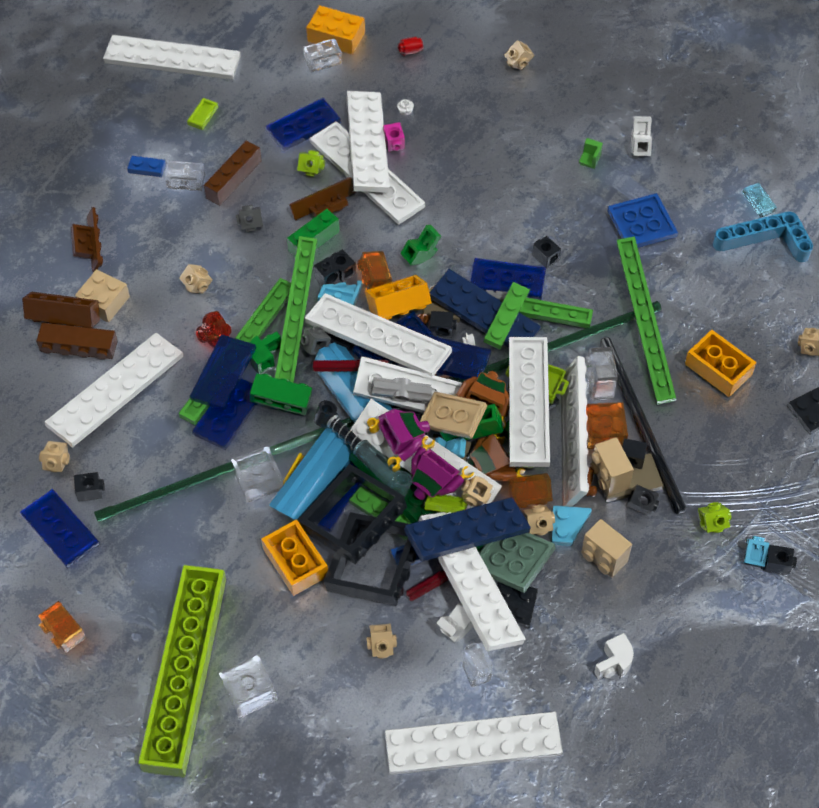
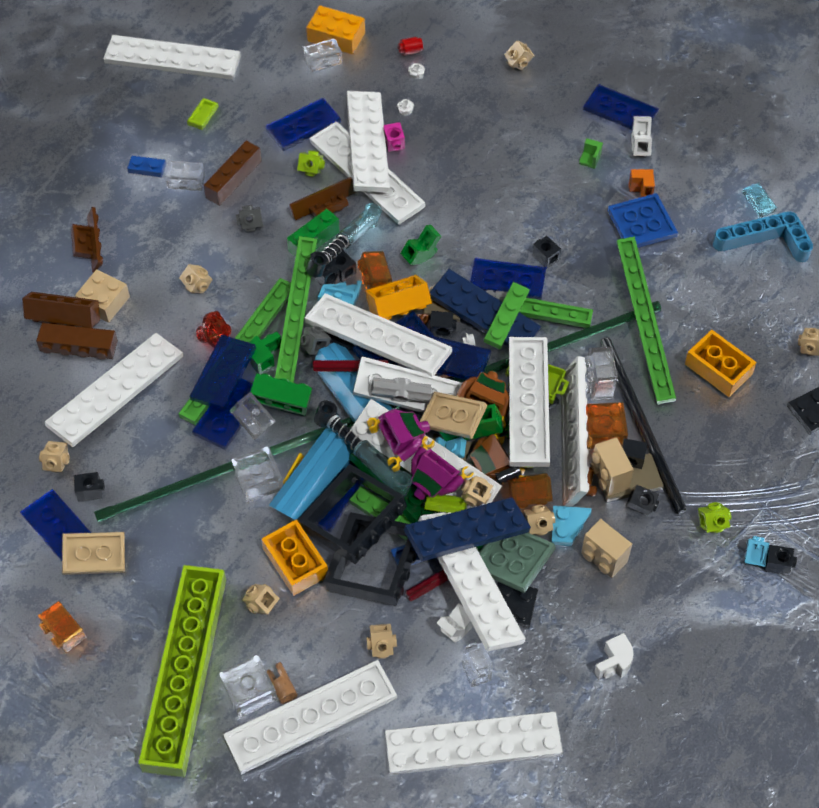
(93, 553): none -> tan tile
(252, 415): none -> clear brick
(260, 599): none -> tan brick
(283, 685): none -> medium nougat hinge
(309, 716): none -> white plate
(344, 239): none -> piece
(416, 70): none -> white plate
(508, 474): none -> black pin
(617, 107): none -> clear blue tile
(642, 181): none -> orange piece

